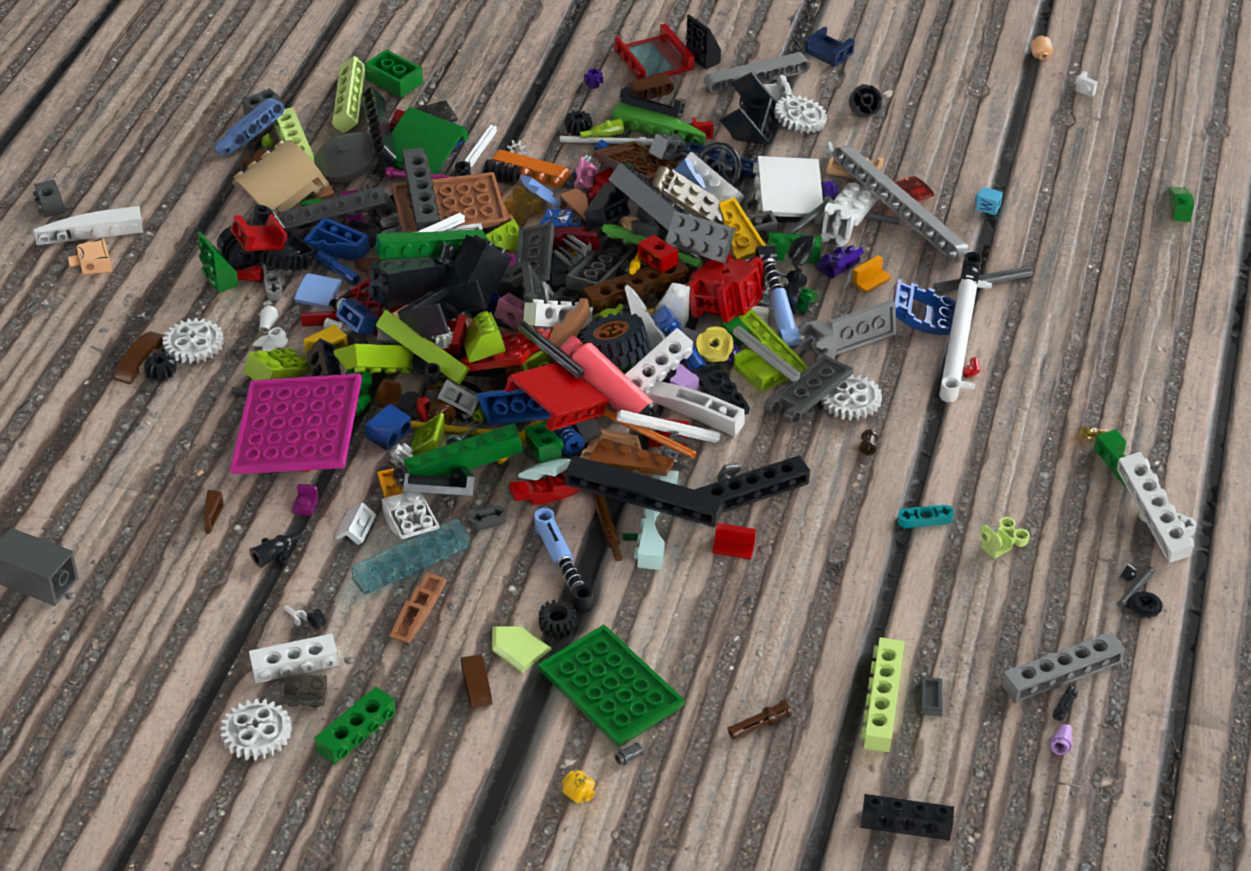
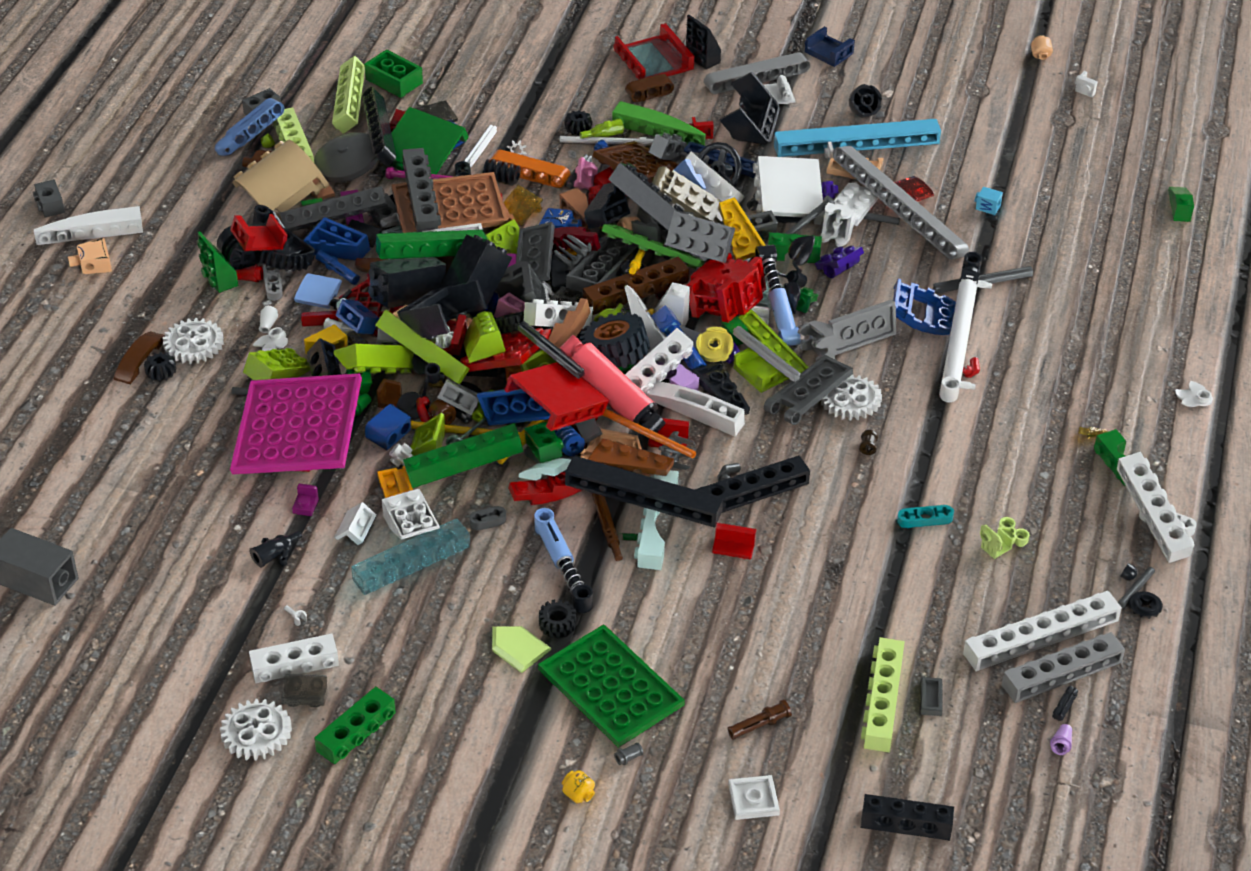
(213, 508): reddish brown slope -> none
(316, 619): black bush -> none
(418, 608): nougat slope -> none
(435, 484): black panel -> none
(446, 224): white axle -> none
(446, 253): black bush -> none
(476, 681): reddish brown beam -> none
(509, 322): none -> black tyre
(540, 190): light blue slope -> none
(593, 78): dark purple gear -> none
(657, 253): red brick -> none
(667, 426): white axle -> none
(676, 110): black panel -> none
(753, 797): none -> white tile
(800, 114): white gear -> none
(858, 136): none -> medium azure brick
(870, 275): light orange panel -> none
(1041, 630): none -> white brick
(1195, 395): none -> white plate

